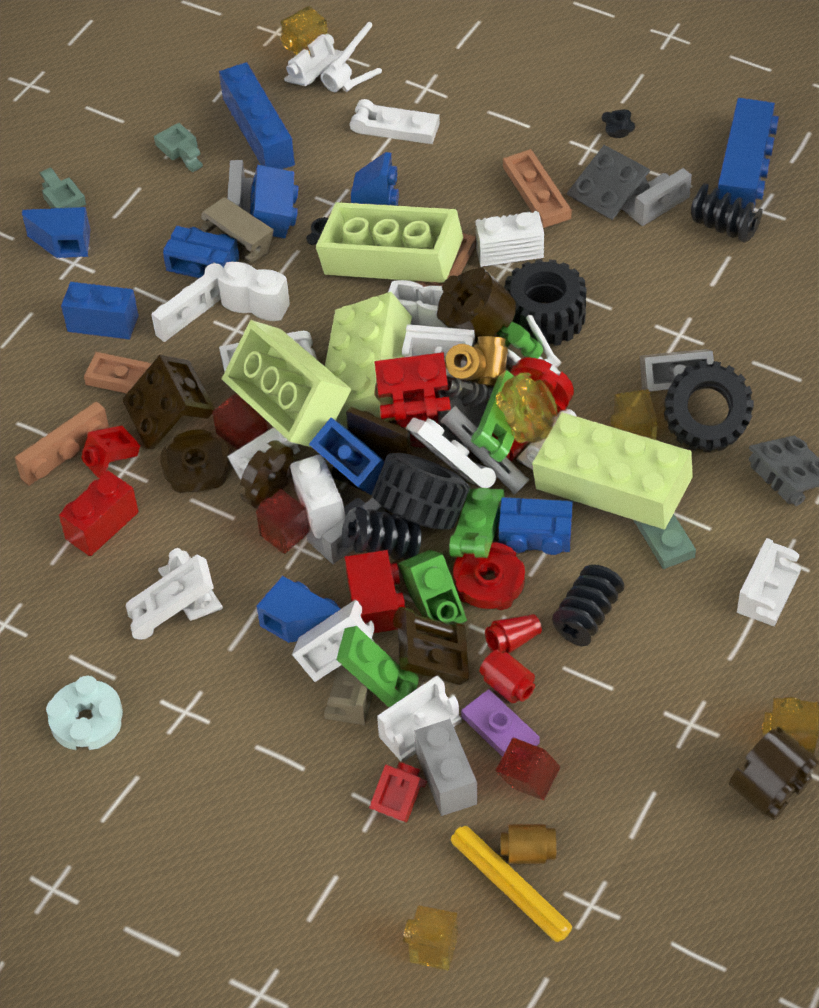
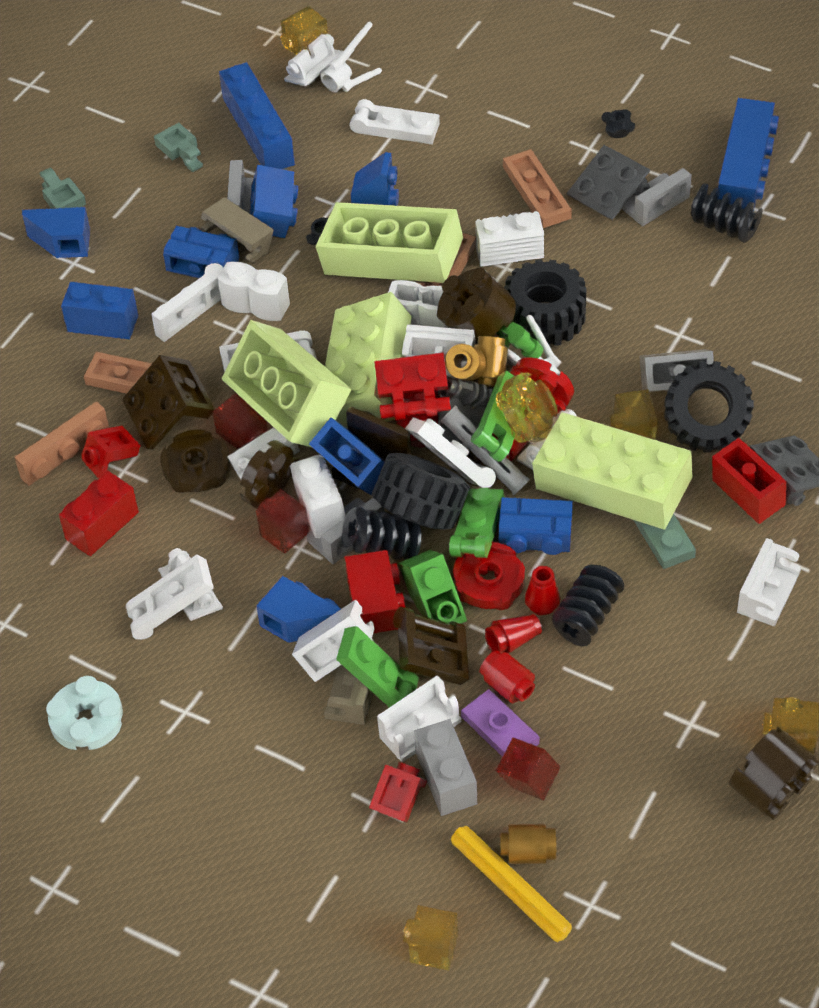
(542, 592): none -> red cone
(749, 480): none -> red brick

